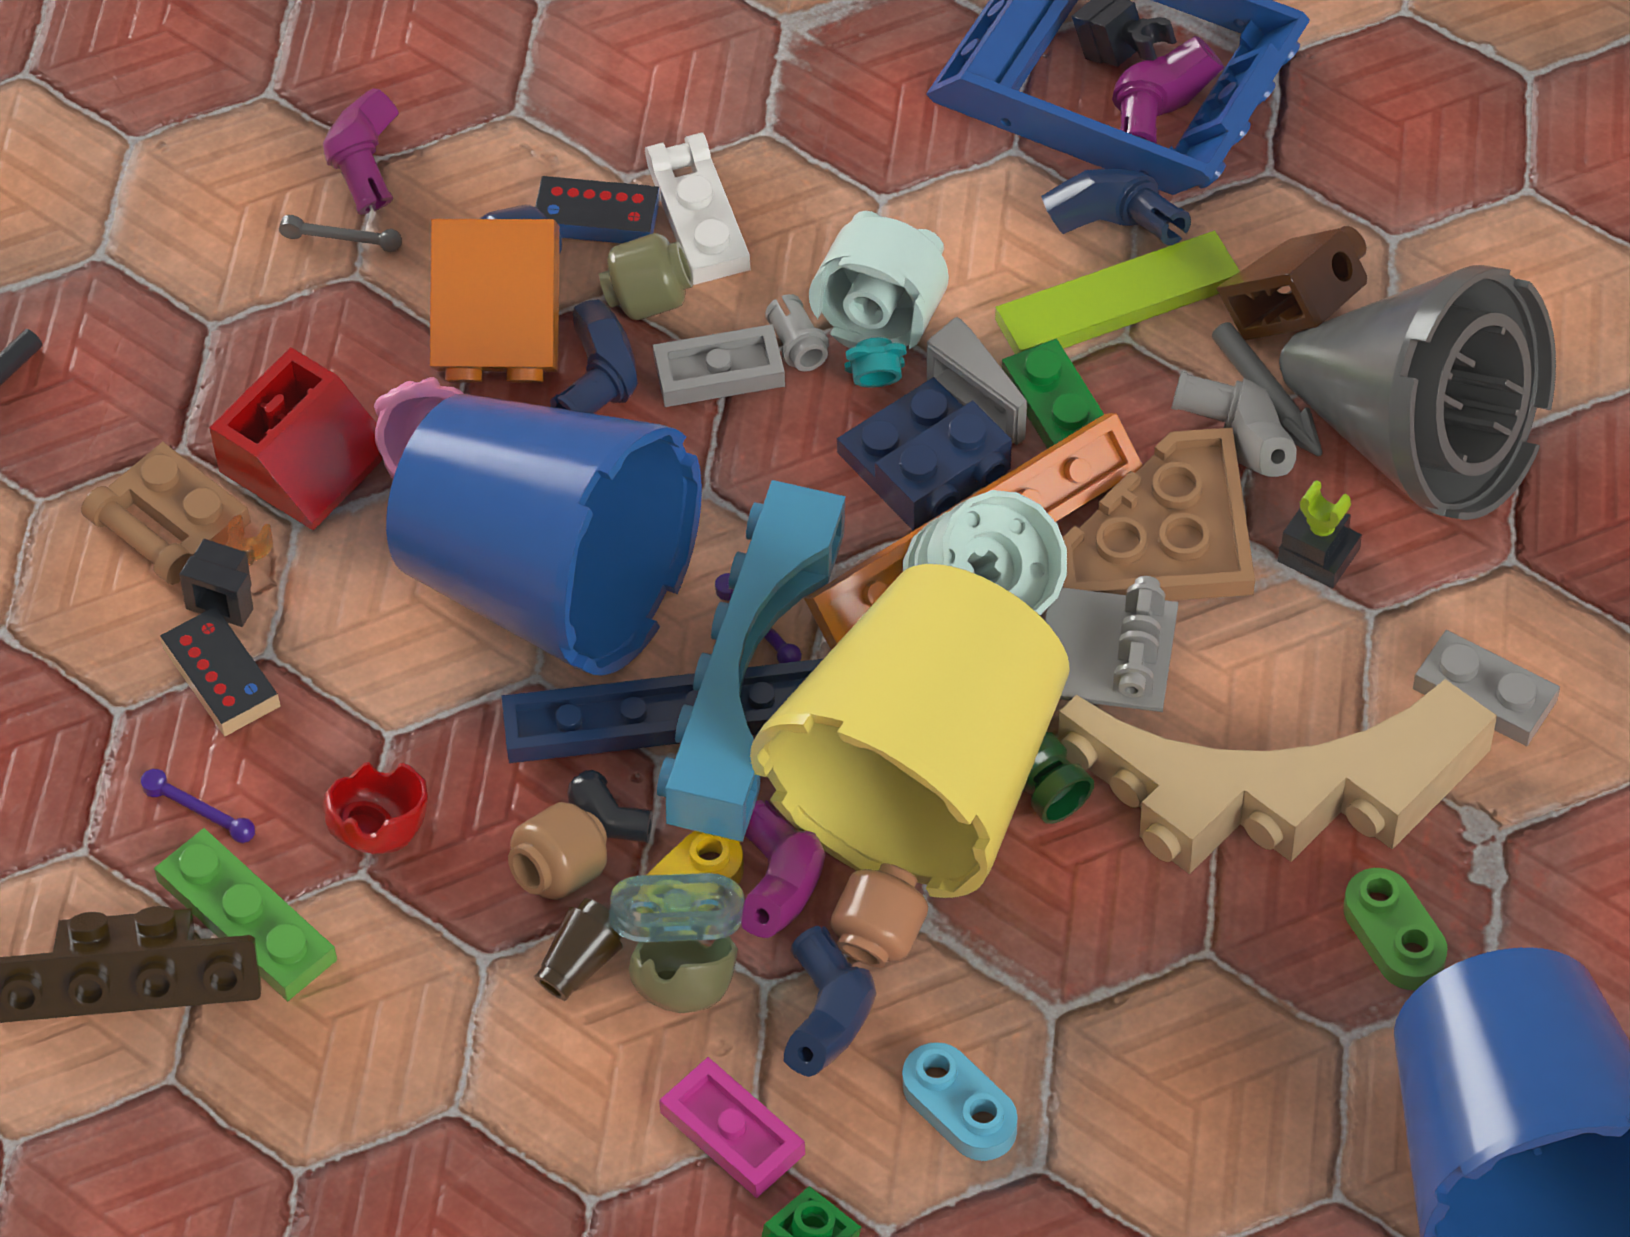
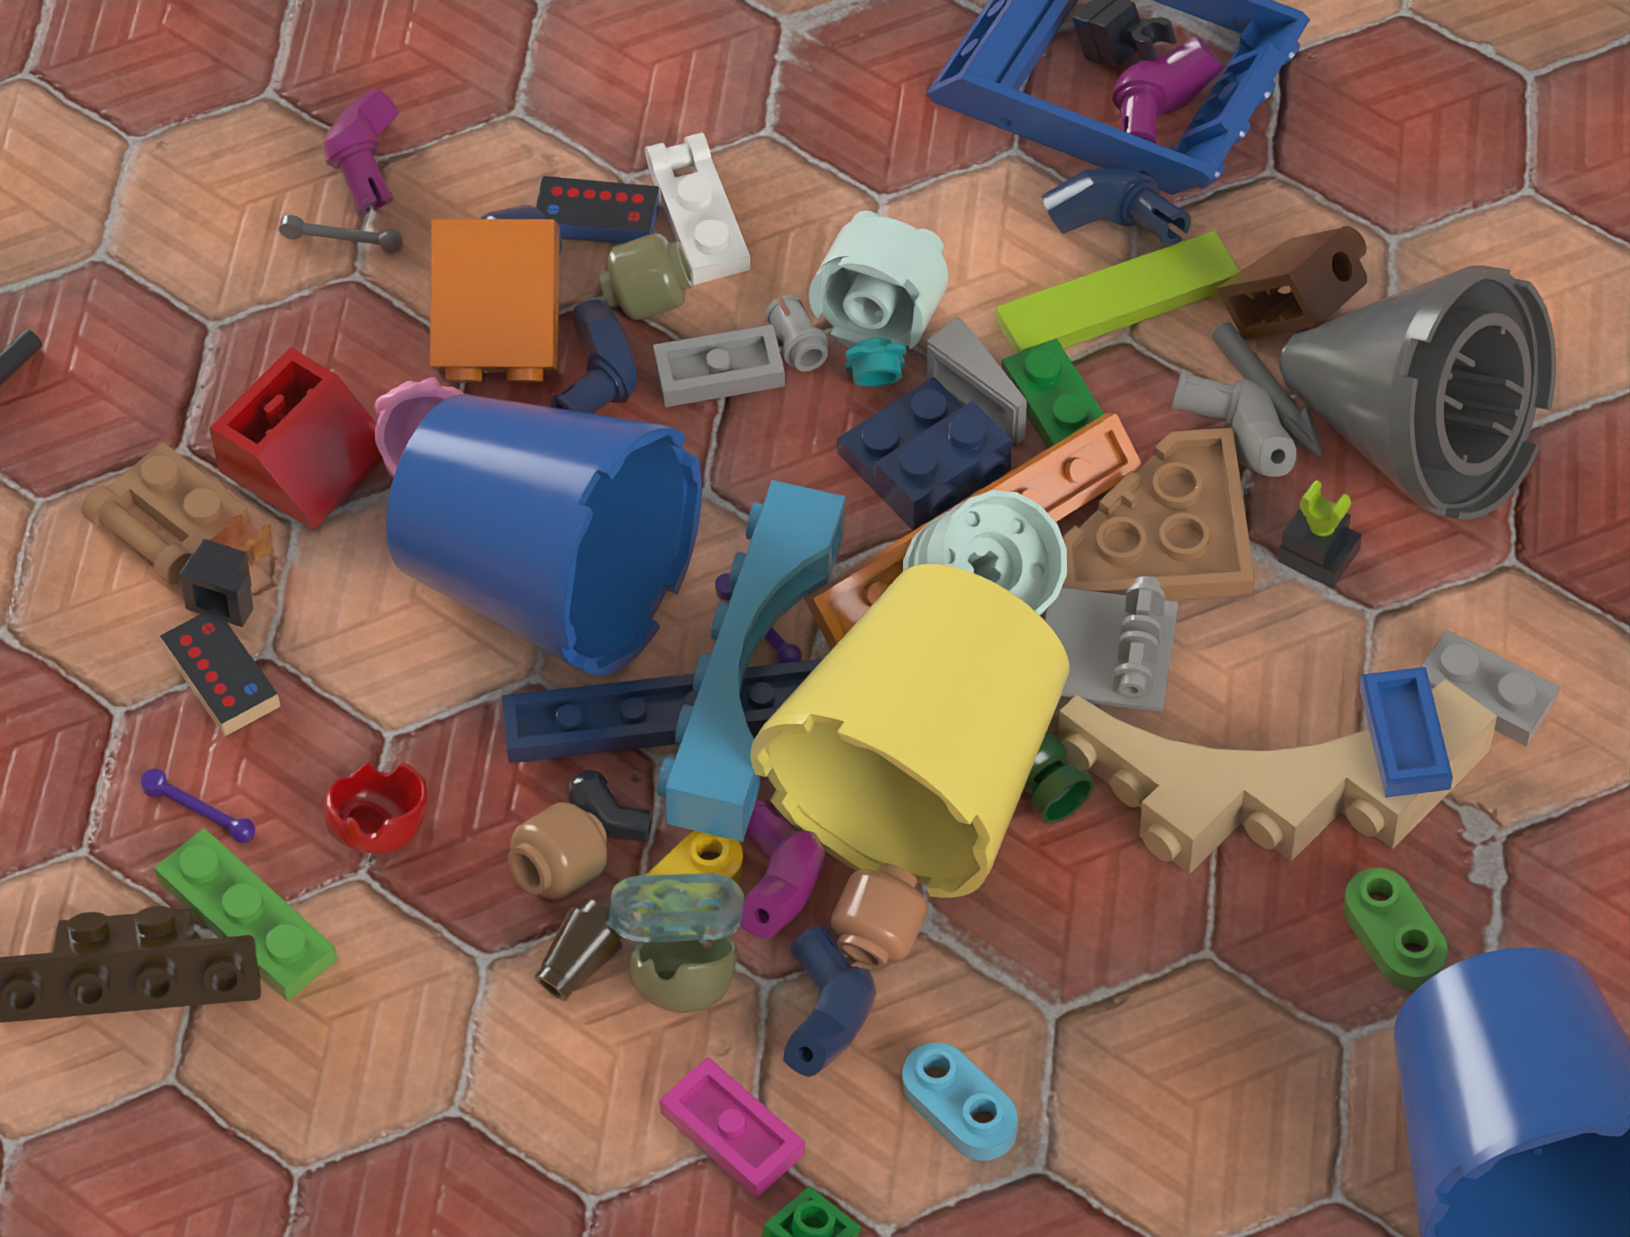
(1405, 732): none -> blue tile

